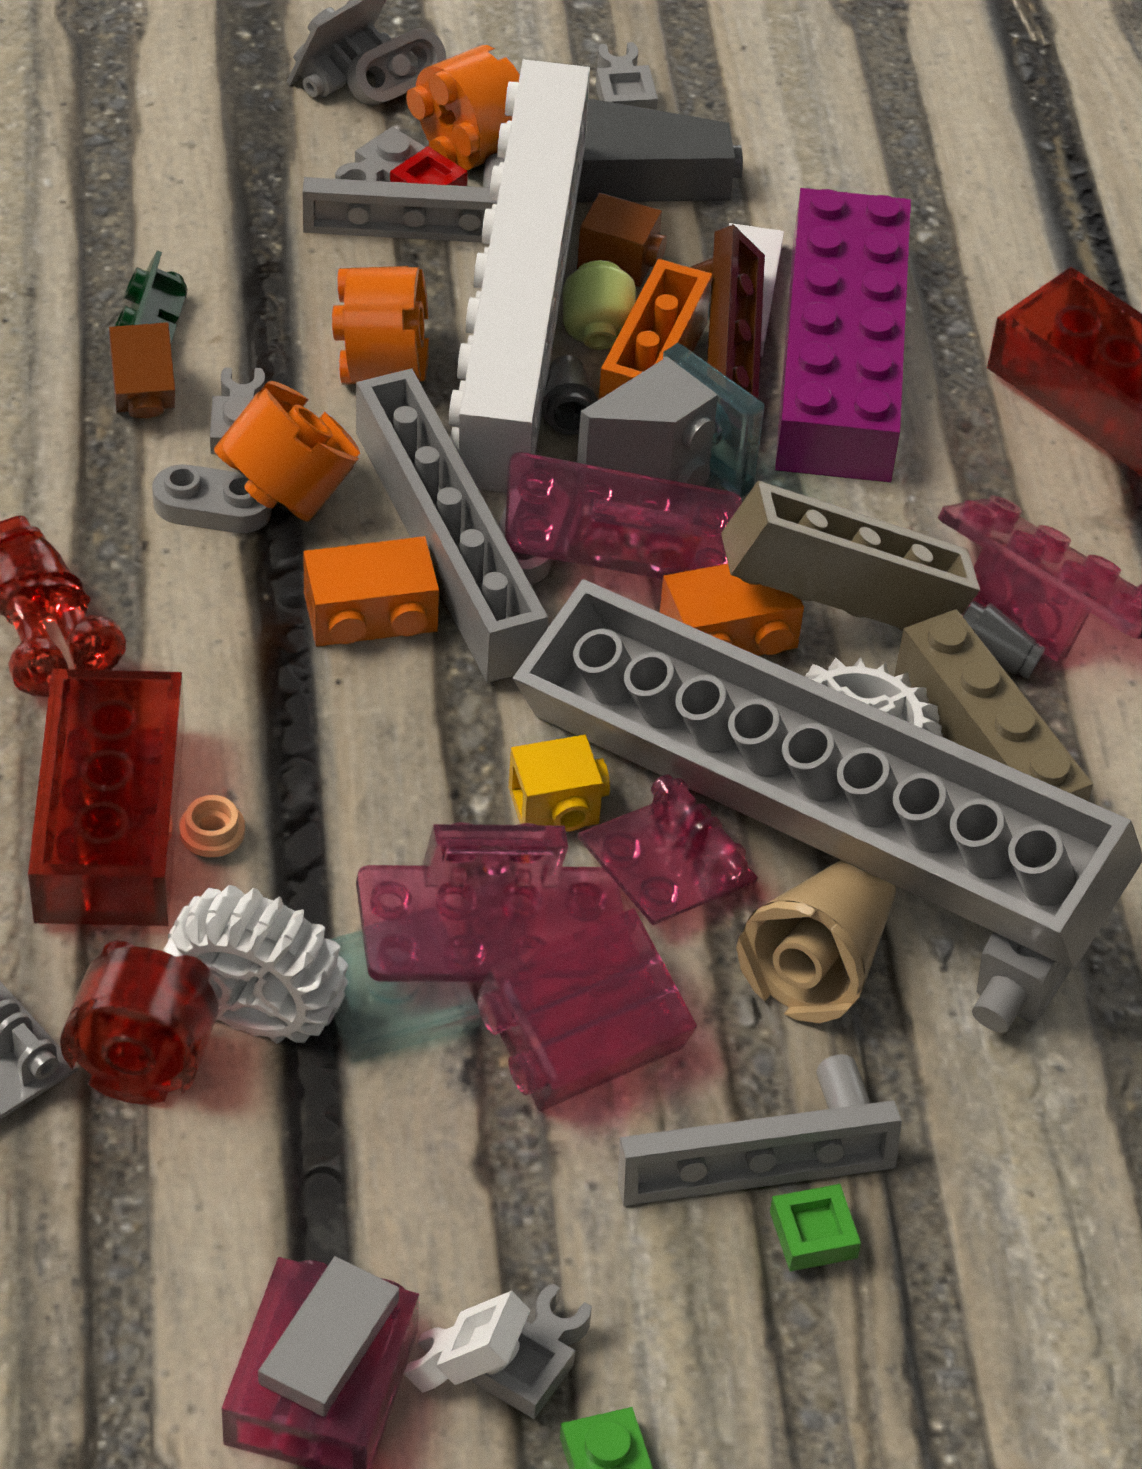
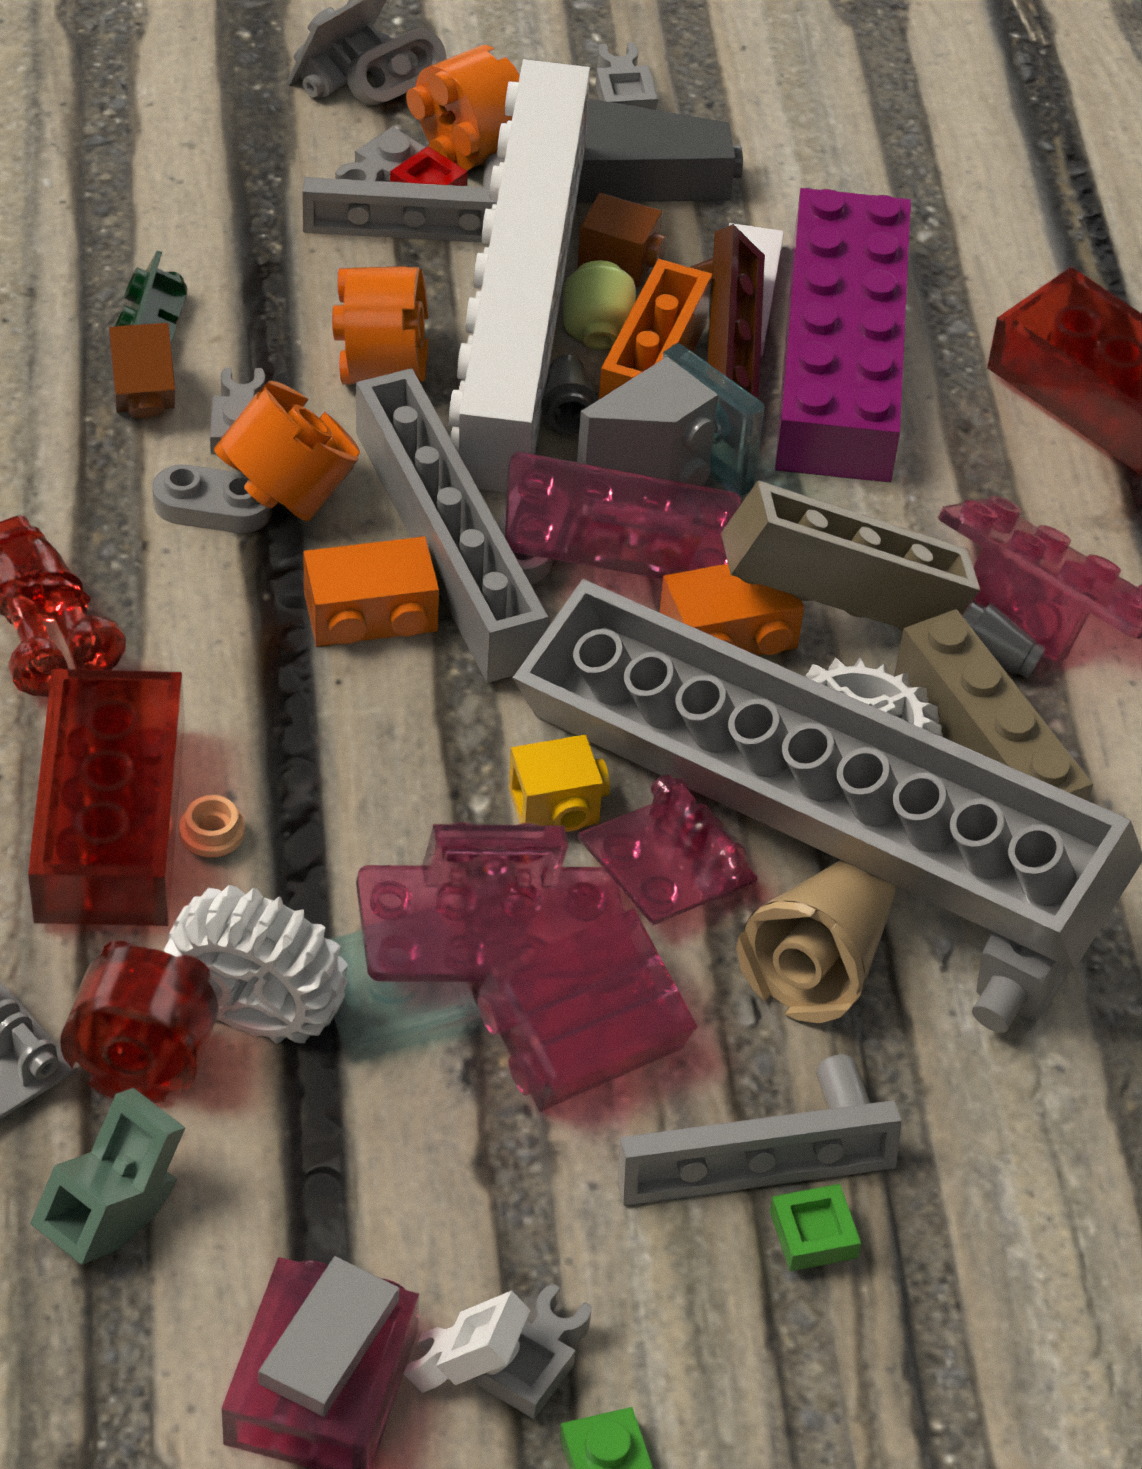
(116, 1188): none -> sand green brick

